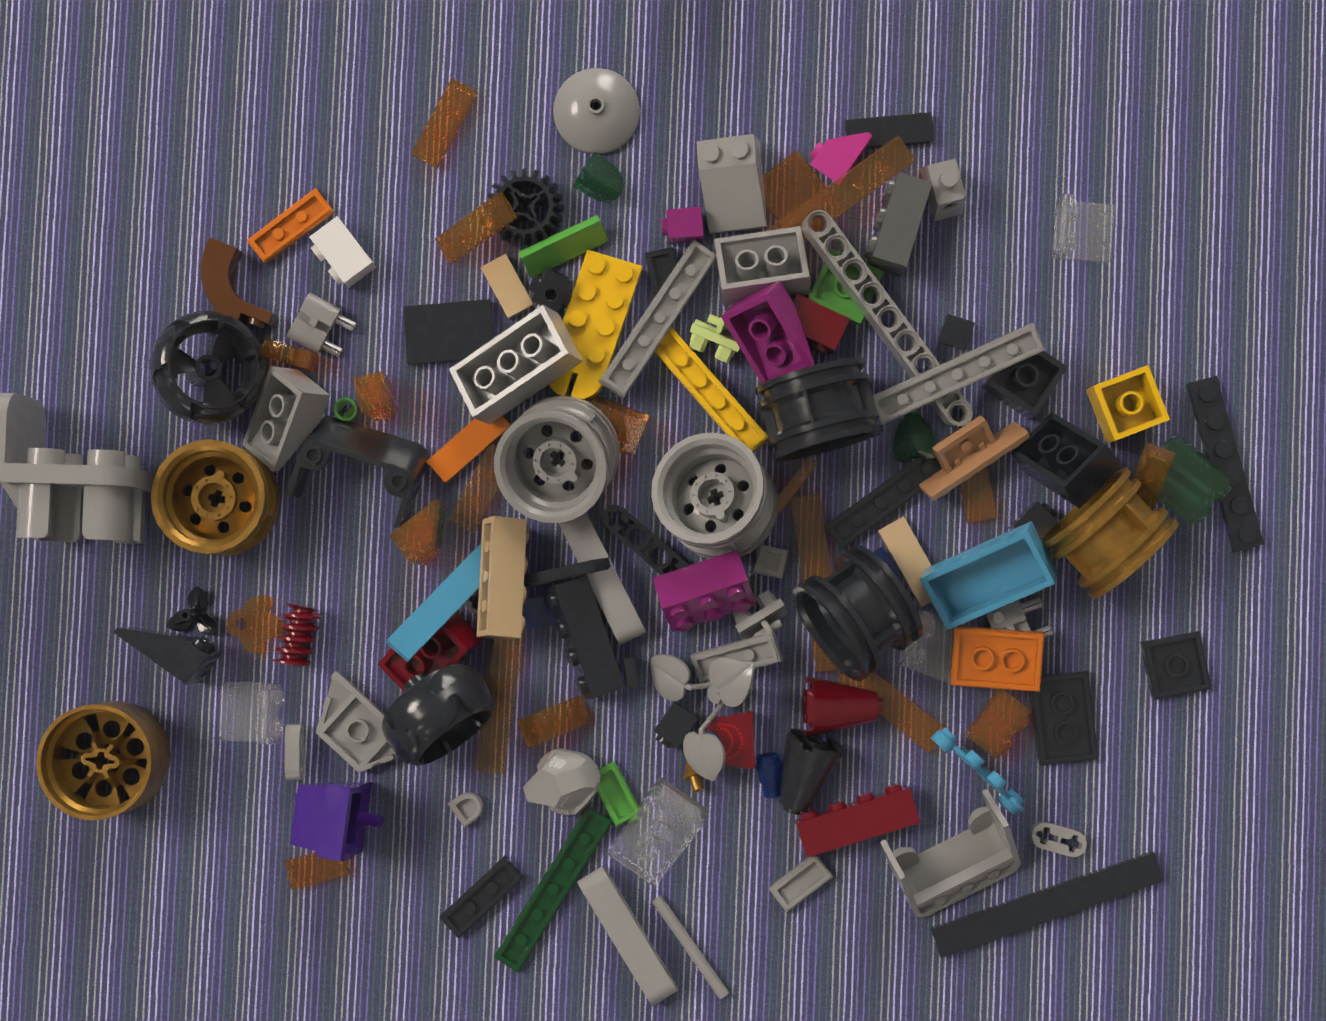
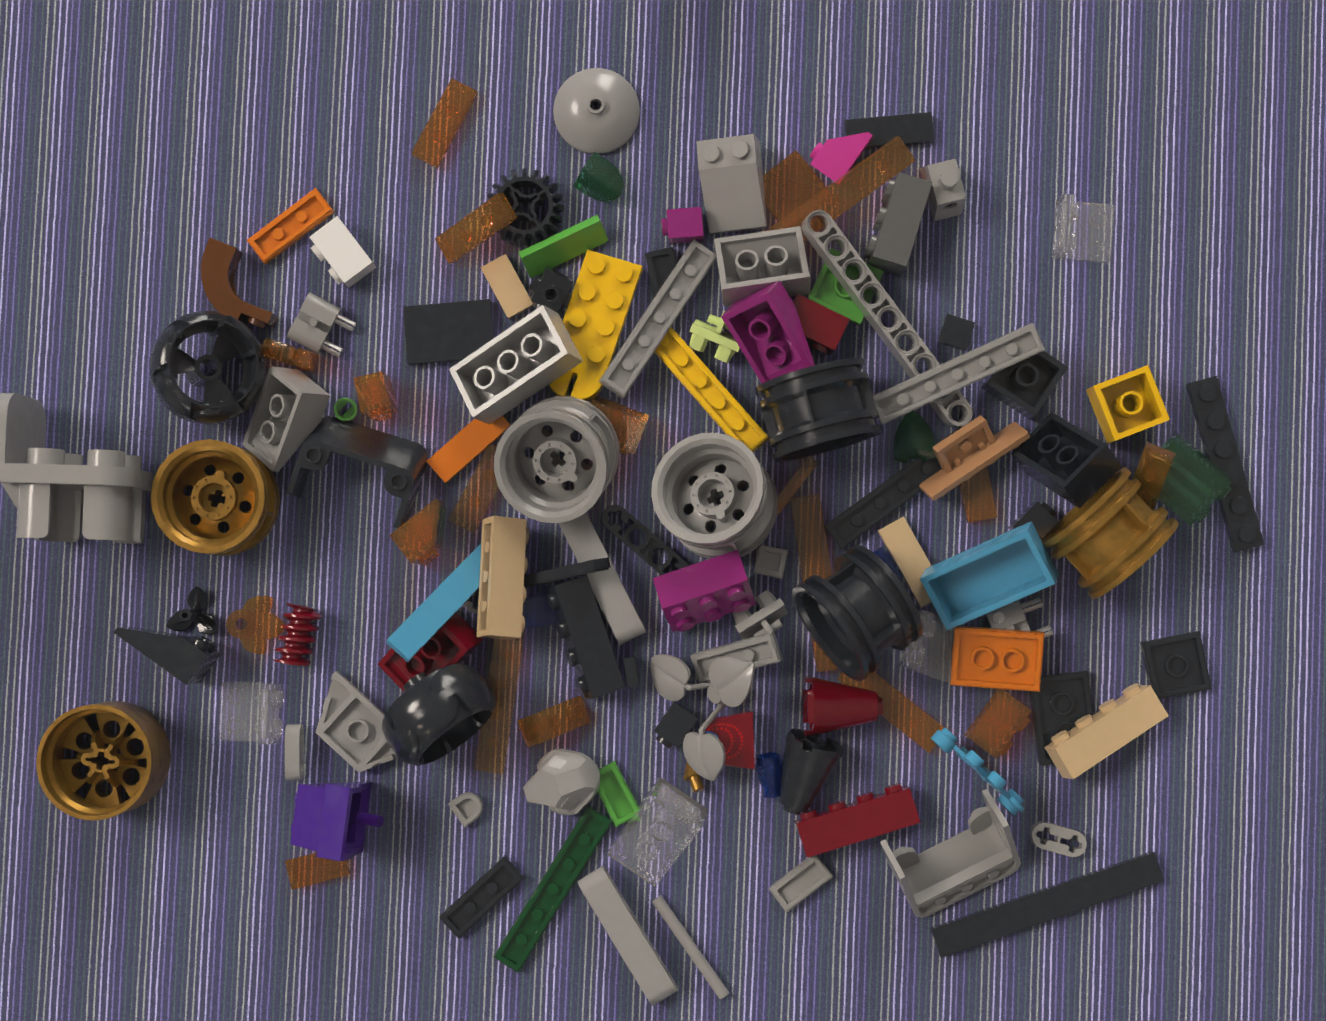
(1106, 730): none -> tan brick

